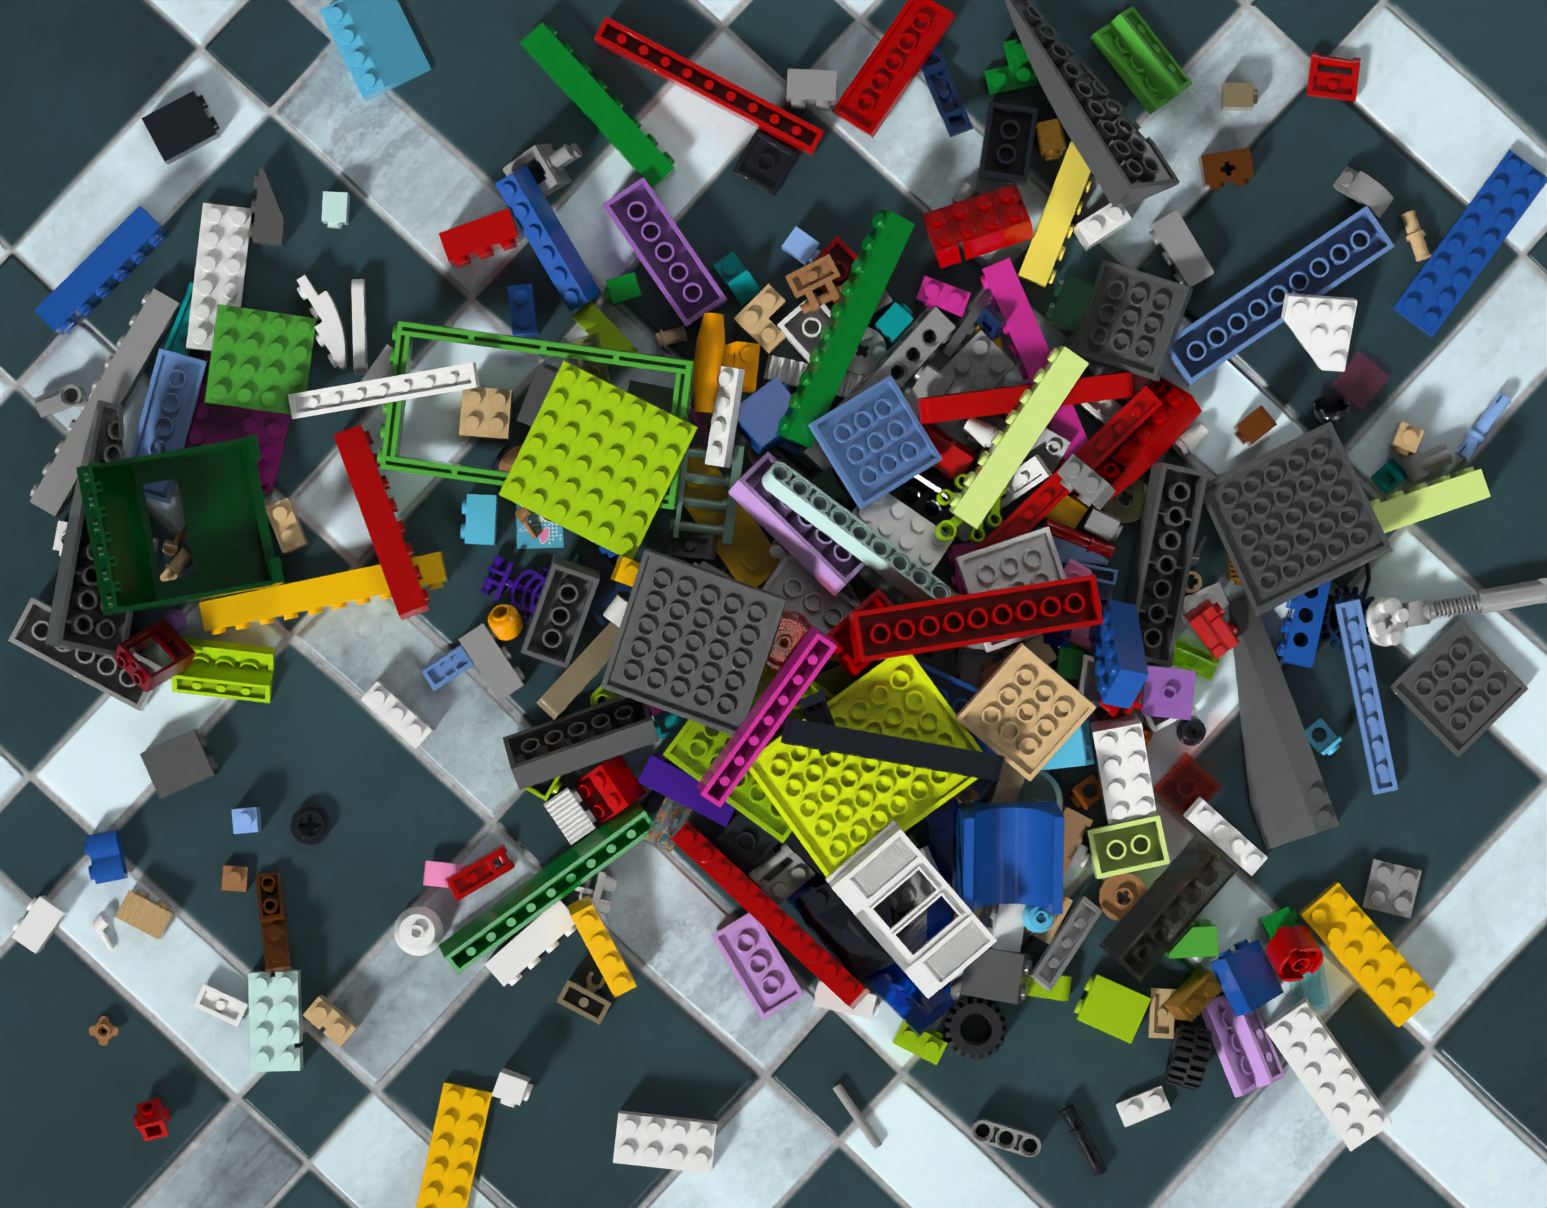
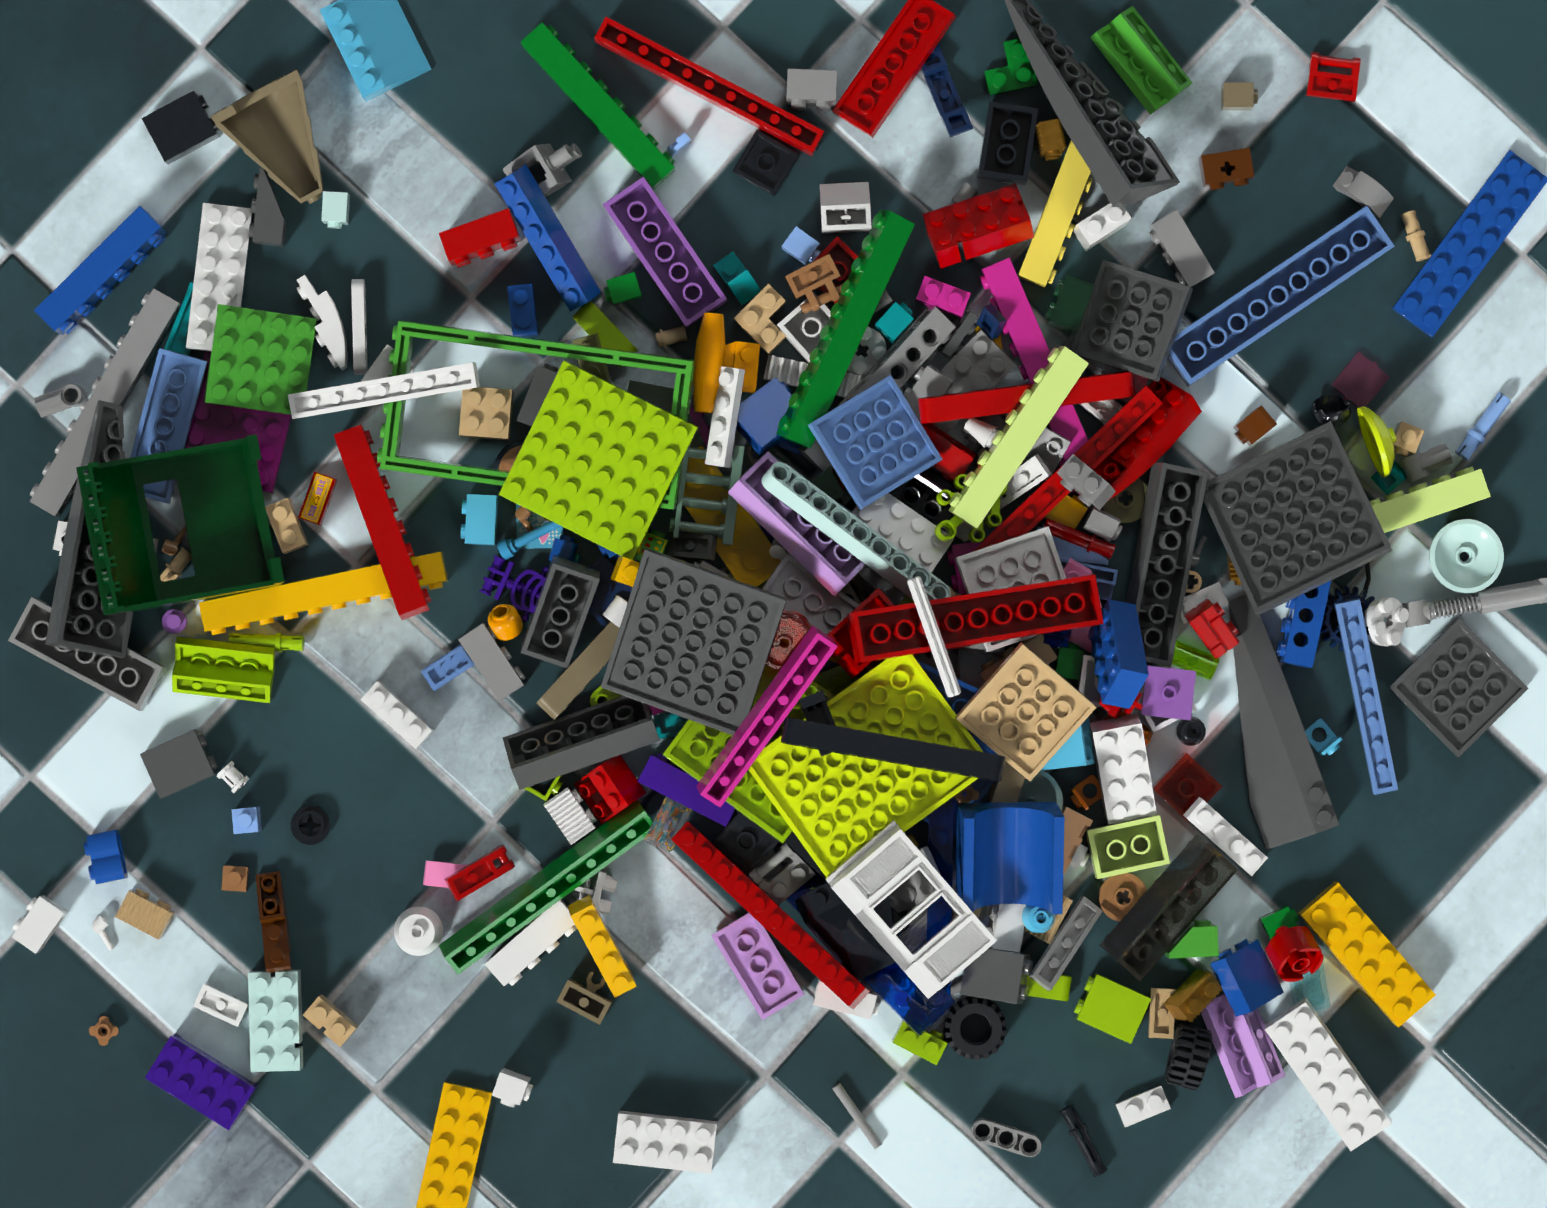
(151, 1114): red brick -> none
(168, 640): dark red window -> none
(201, 1081): none -> dark purple brick
(232, 777): none -> white bush
(277, 135): none -> dark tan cone
(278, 641): none -> lime pin
(317, 498): none -> slope
(509, 547): none -> dark azure piece
(563, 548): none -> blue brick
(654, 541): none -> bright green slope
(680, 143): none -> light blue tile
(845, 207): none -> white slope
(934, 636): none -> white axle
(1190, 439): white cone -> none
(1321, 326): white plate -> none
(1377, 440): none -> neon yellow dish
(1391, 888): light grey plate -> none
(1483, 552): none -> light aqua dish

